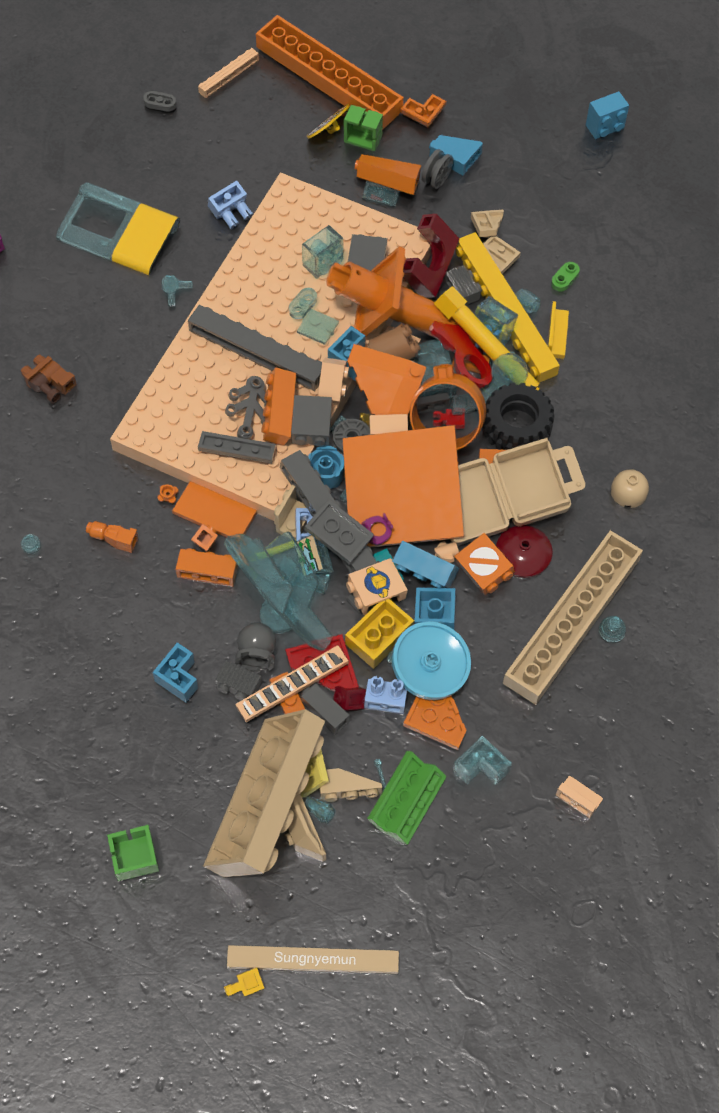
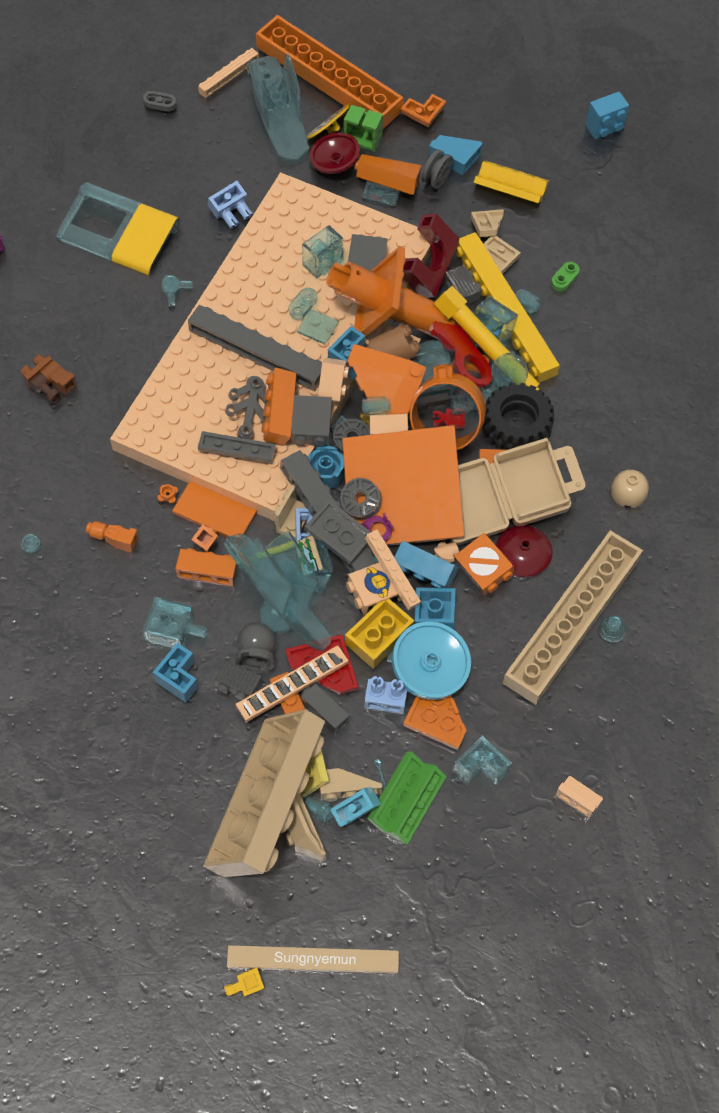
(134, 856): bright green piece -> none
(170, 623): none -> clear light blue brick
(279, 105): none -> clear light blue piece
(335, 153): none -> dark red dish
(350, 495): none -> dark grey wheel
(350, 697): dark red bracket -> none
(355, 806): none -> medium azure brick
(376, 405): none -> clear light blue brick
(392, 569): none -> light nougat piece
(512, 181): none -> yellow slope
(558, 331): yellow panel -> none

